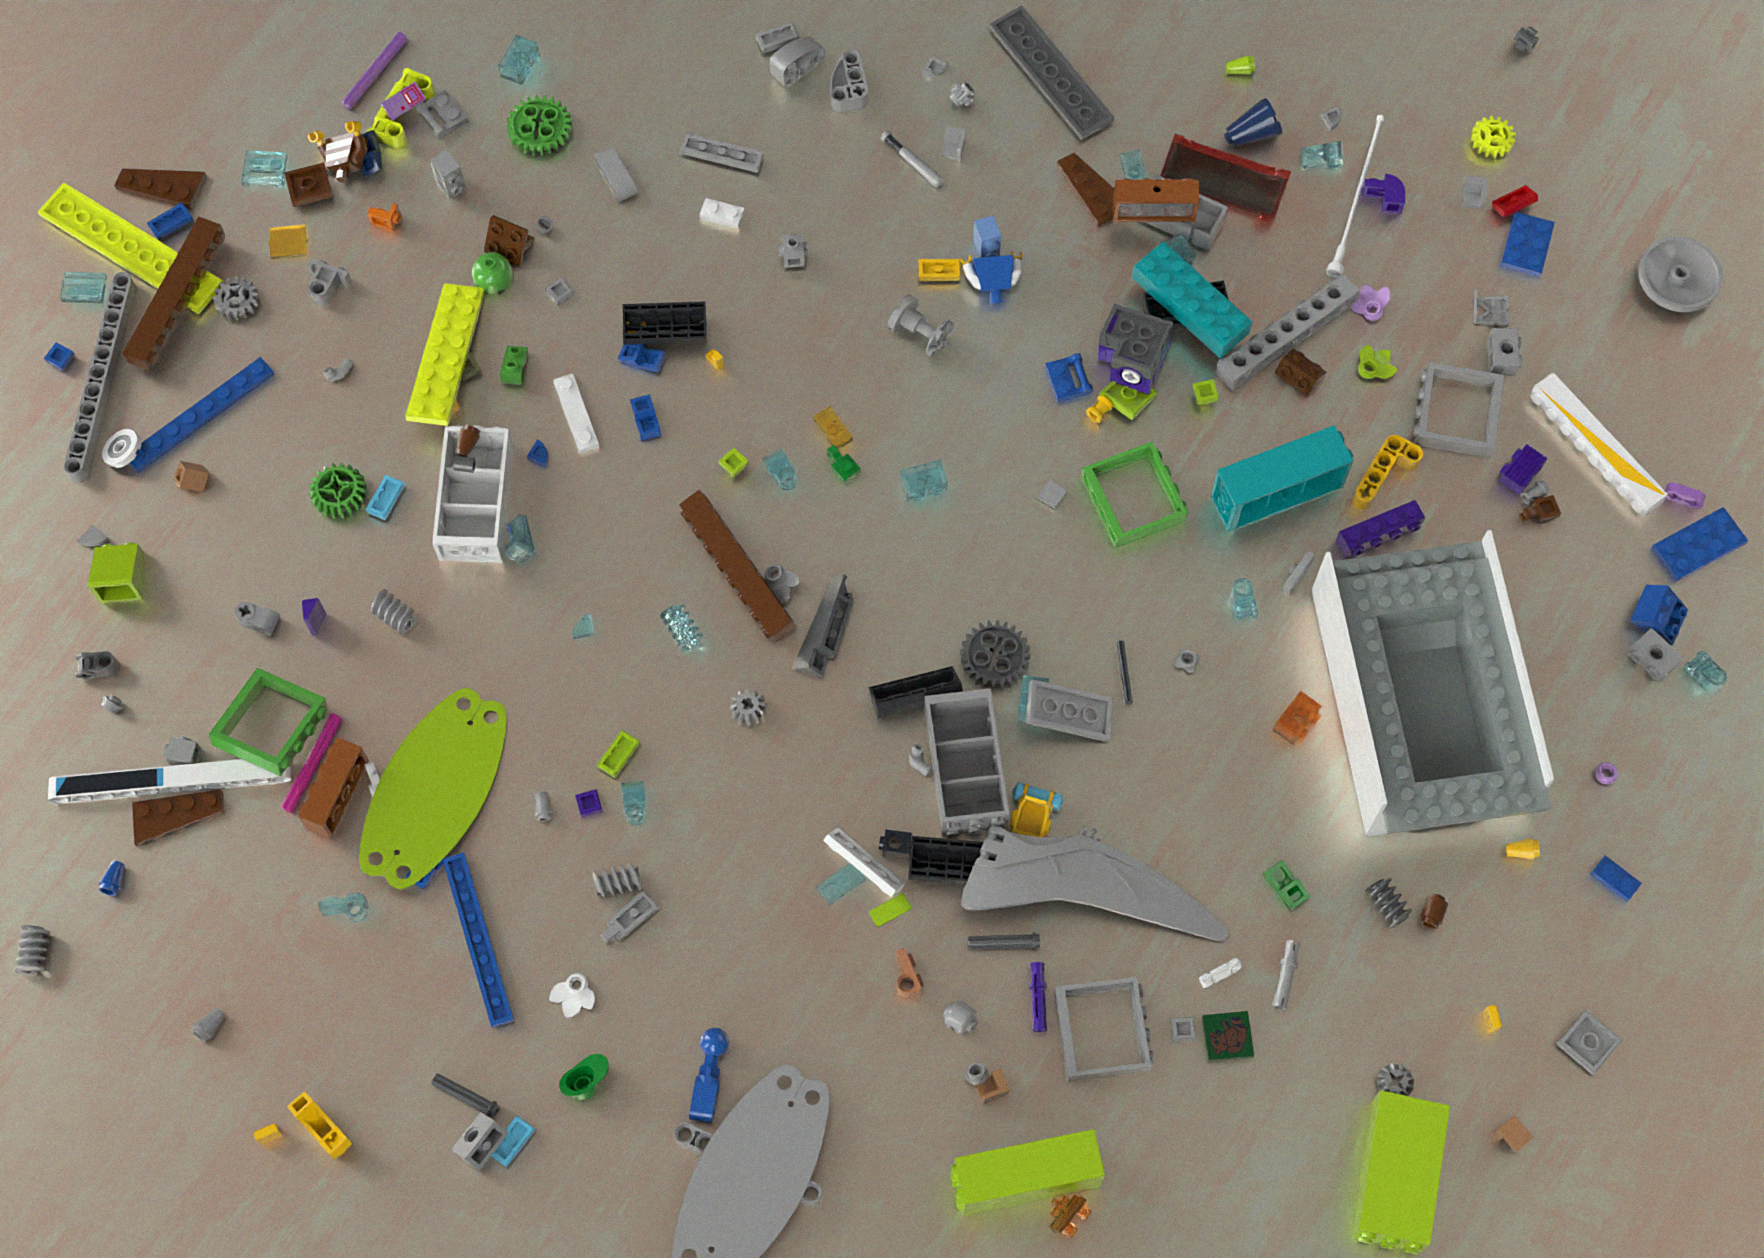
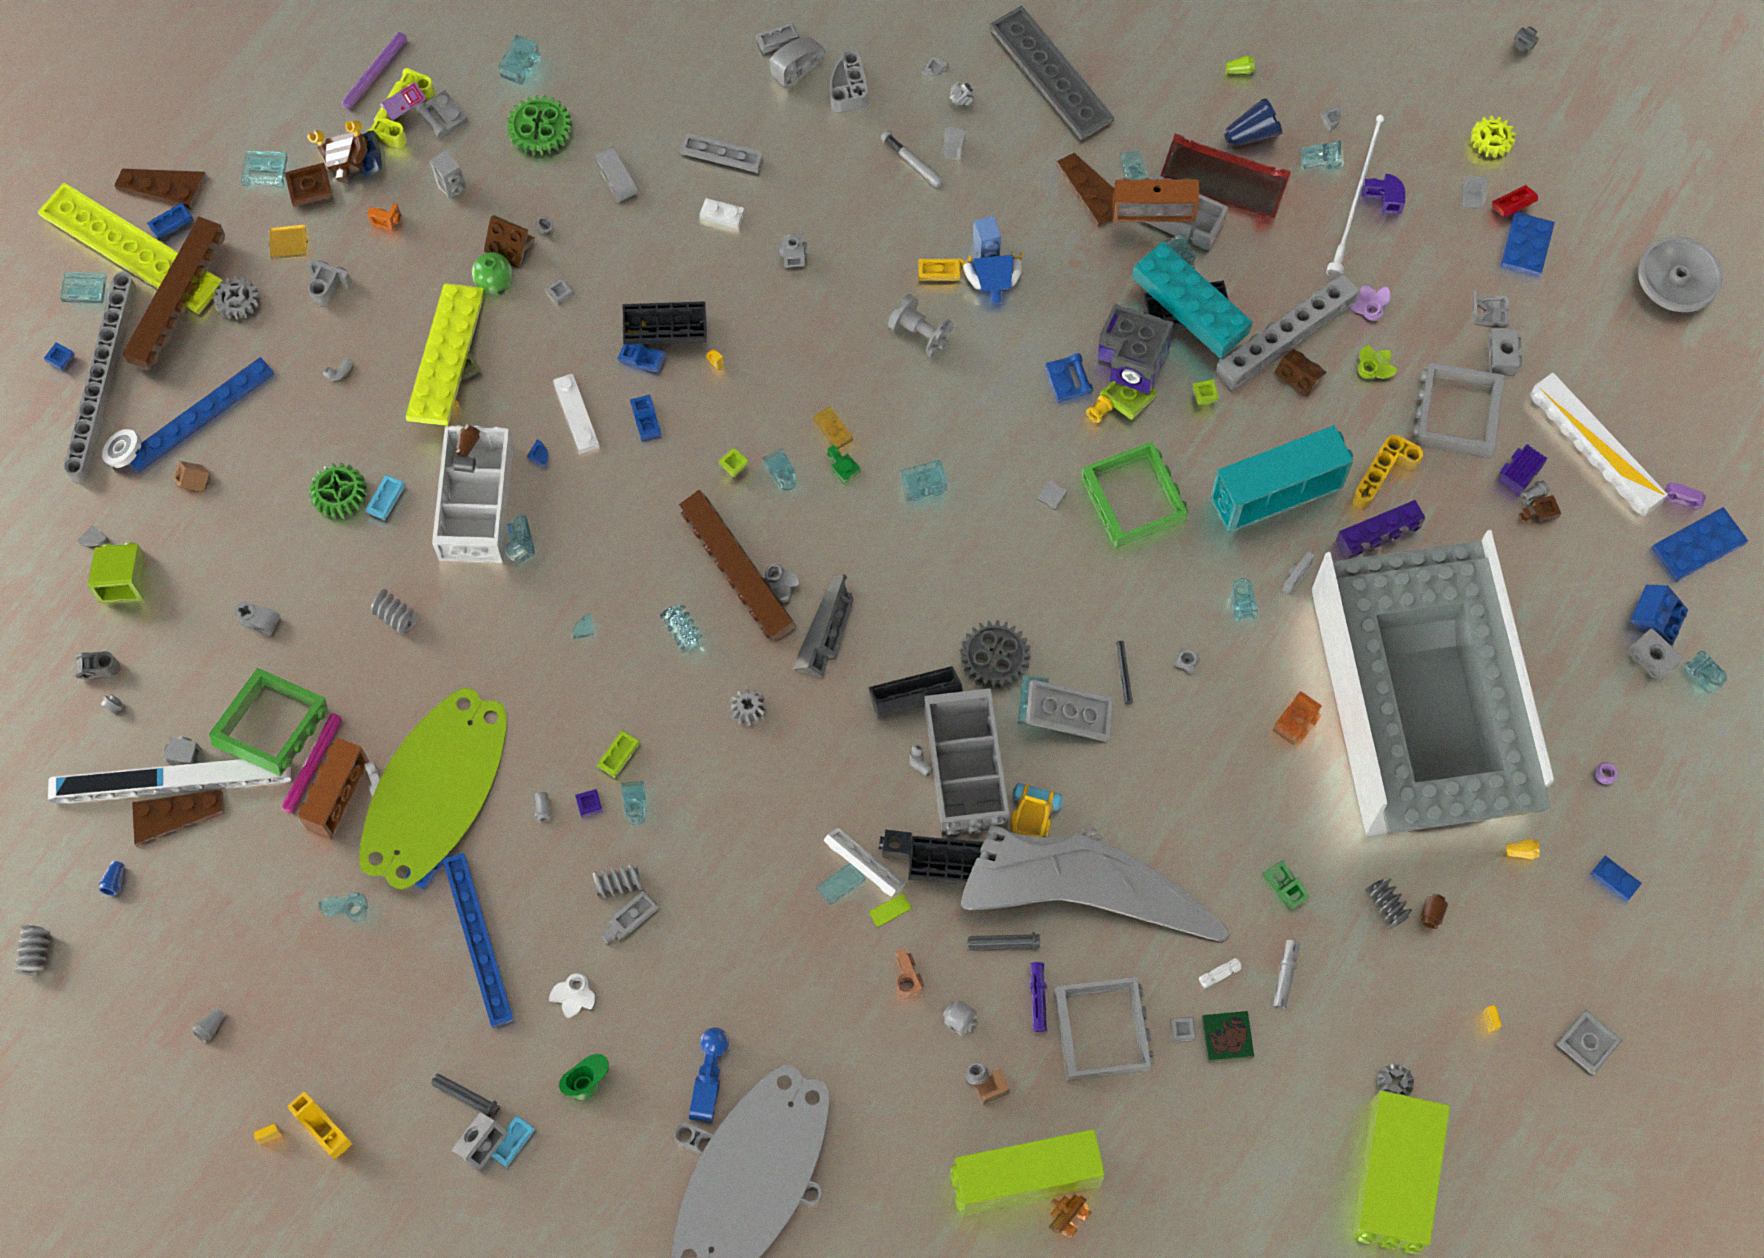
(313, 614): slope -> none
(513, 365): bright green plate -> none
(1513, 1133): medium nougat panel -> none

